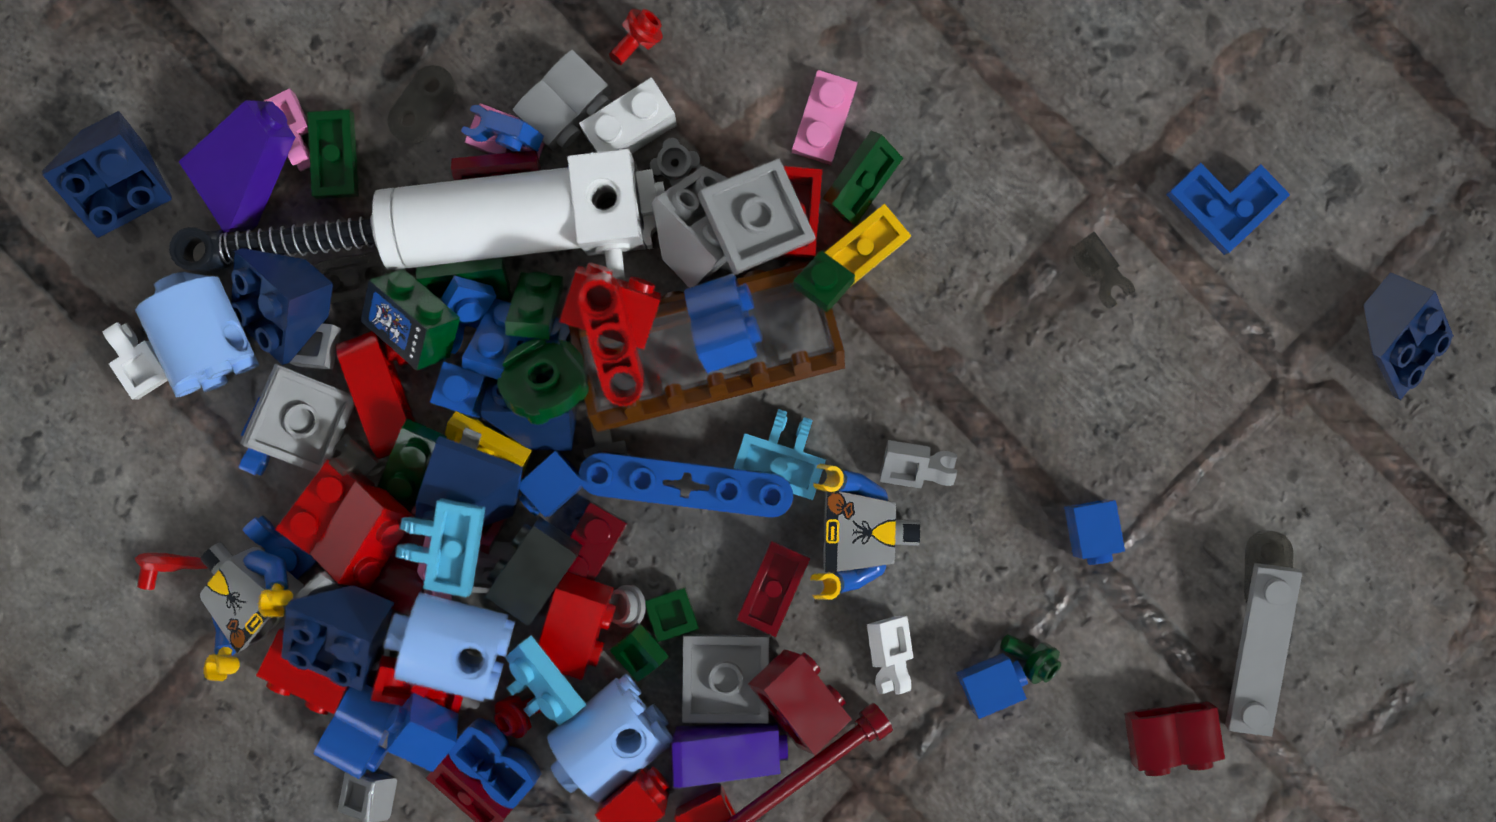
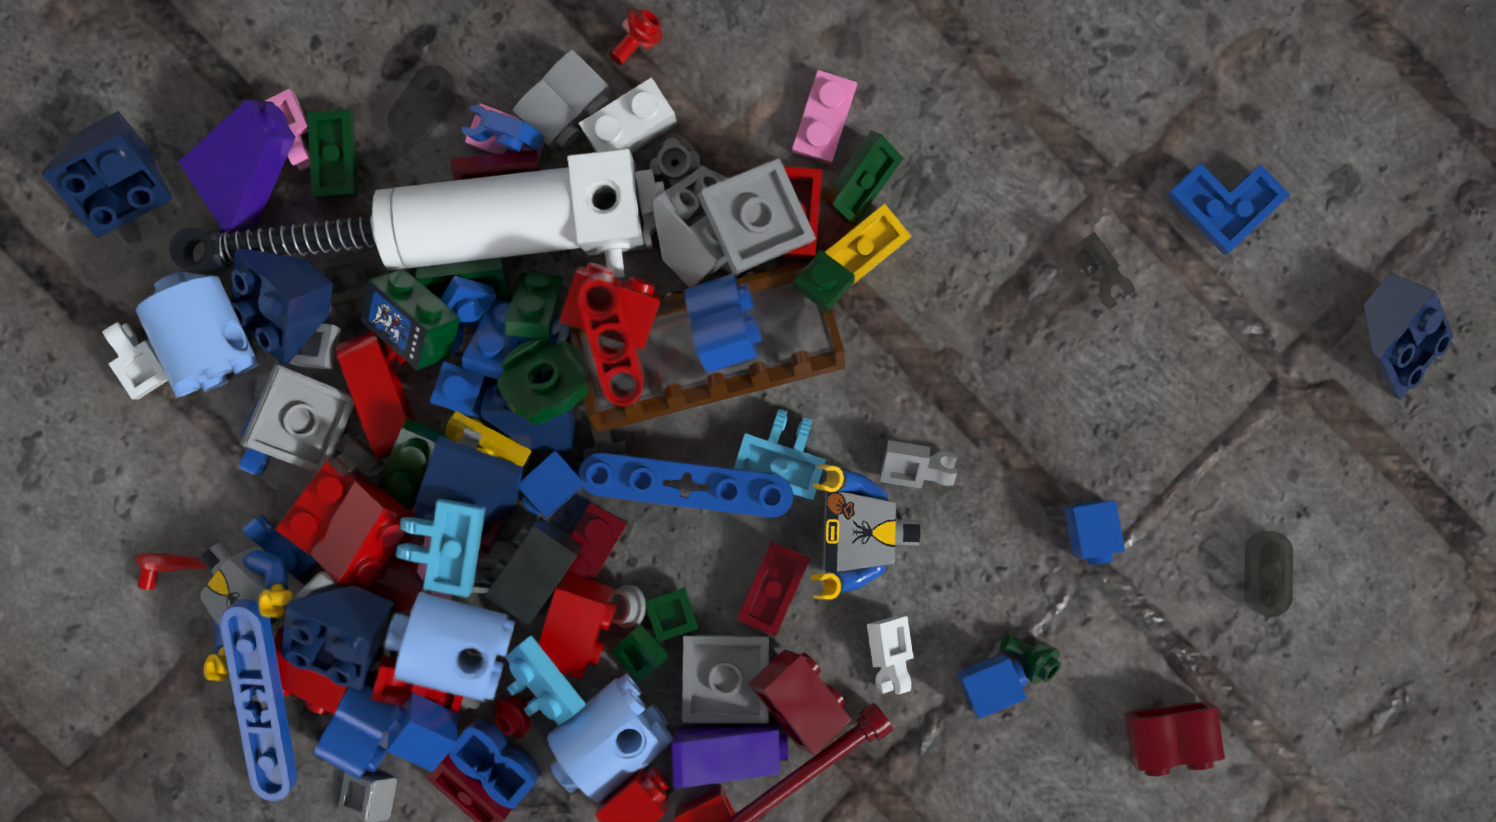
(254, 672): none -> blue piece
(1263, 649): light grey plate -> none

